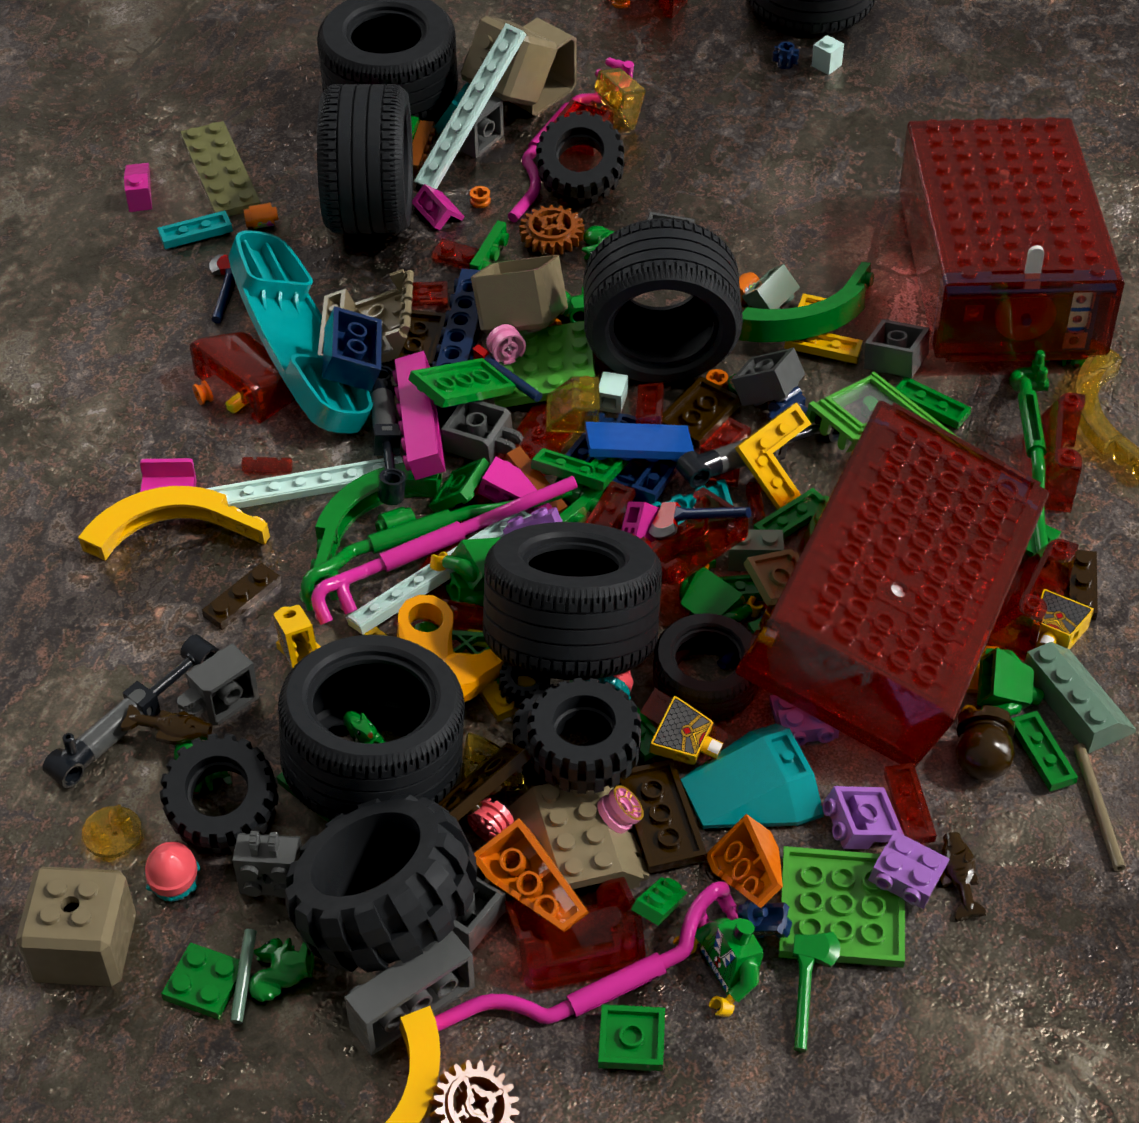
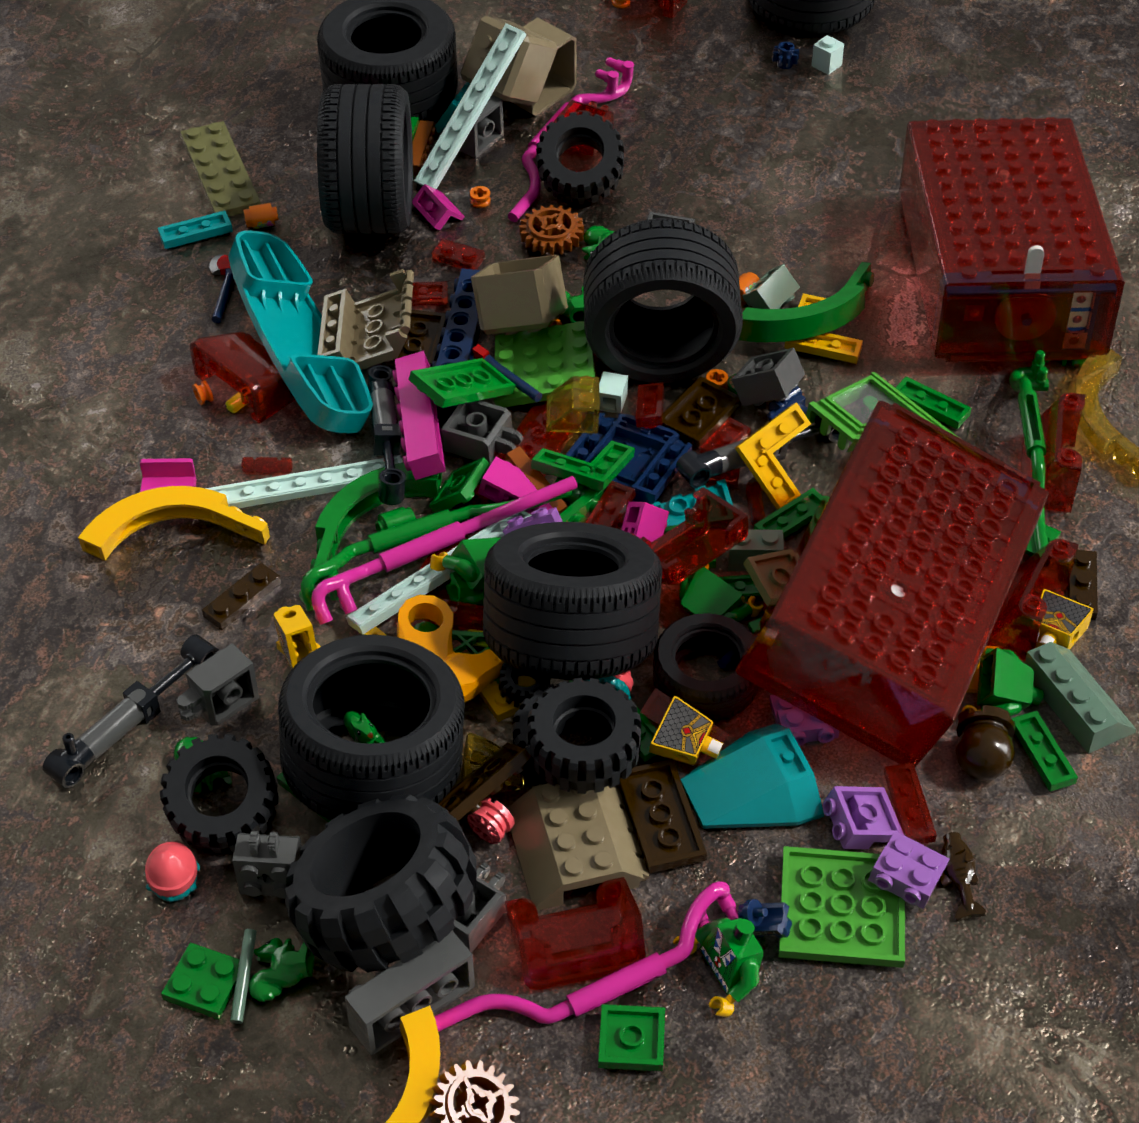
(80, 944): dark tan plate -> none
(102, 841): clear yellow plate -> none
(138, 187): dark pink slope -> none
(171, 727): dark brown animal -> none
(352, 348): dark blue brick -> none
(491, 246): green plate -> none
(505, 344): bright pink wheel -> none
(526, 872): orange wedge -> none
(620, 809): bright pink wheel -> none
(621, 94): clear yellow slope -> none
(637, 441): blue tile -> none
(660, 900): green plate -> none
(671, 513): piece -> none
(748, 860): orange wedge -> none
(812, 948): green piece -> none
(896, 348): dark grey brick -> none
(1099, 808): dark tan piece -> none

